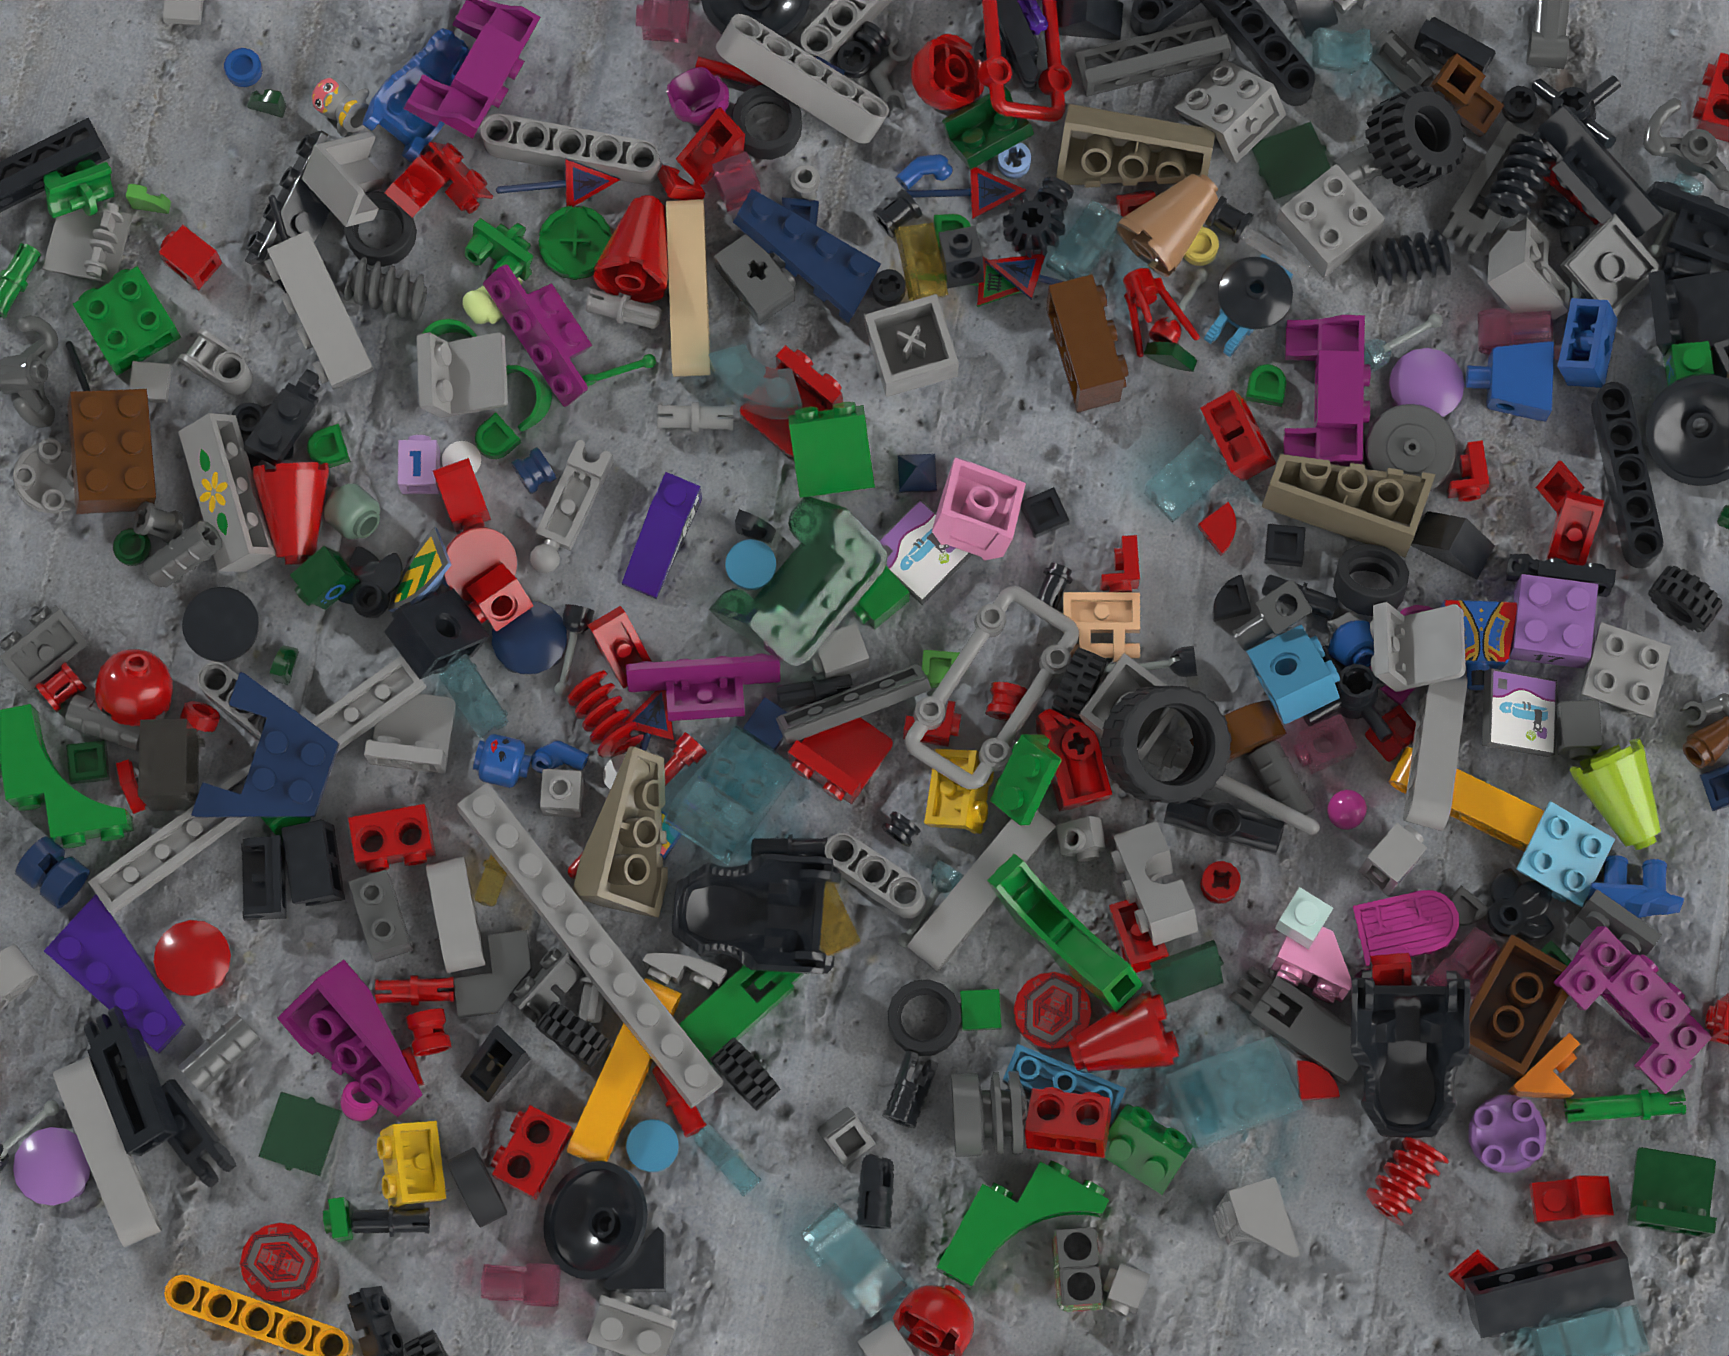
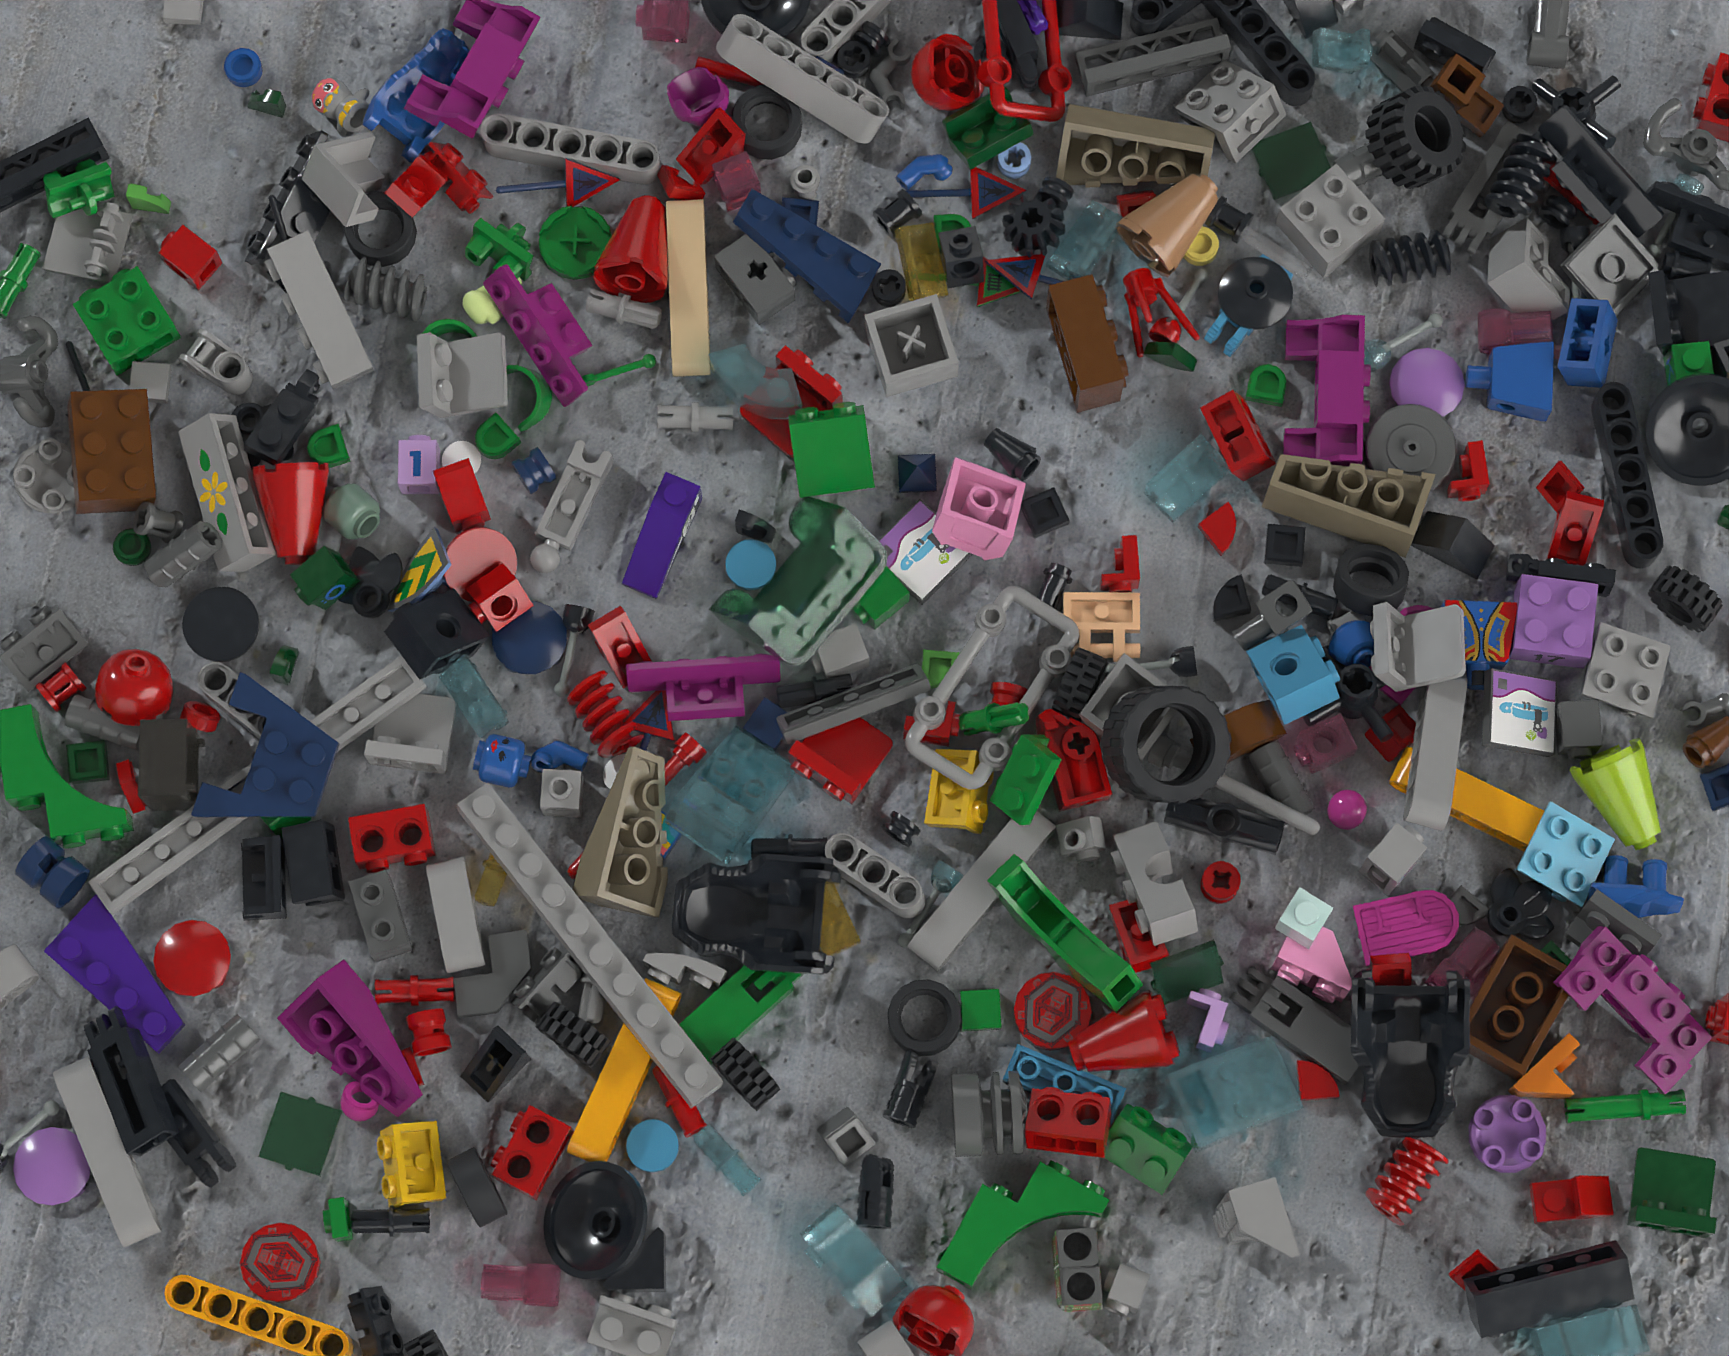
(993, 718): none -> green axle
(1013, 454): none -> black cone
(1213, 1028): none -> lavender bracket

